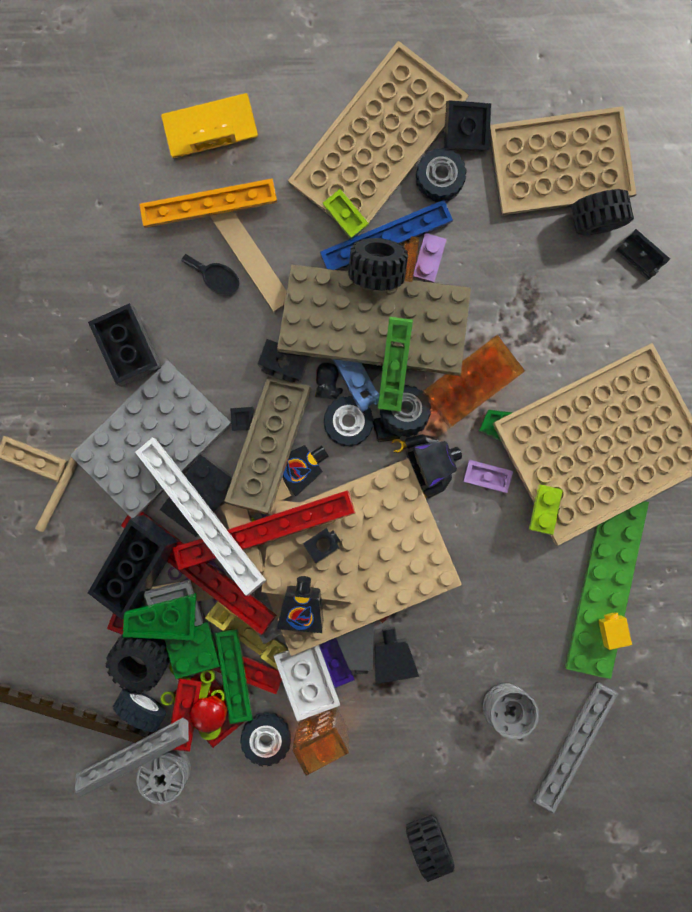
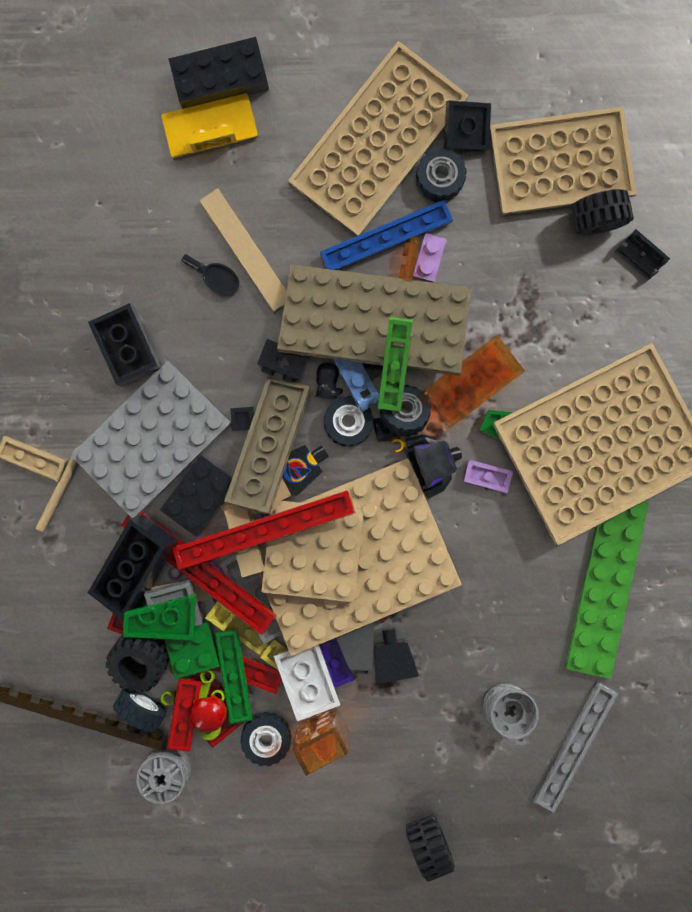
(132, 757): light grey tile -> none
(200, 517): white plate -> none
(208, 203): light orange plate -> none
(219, 73): none -> black brick
(302, 608): black torso -> none
(311, 545): black brick -> none
(345, 214): lime plate -> none
(378, 264): black tyre -> none
(545, 509): lime plate -> none
(614, 631): yellow brick -> none

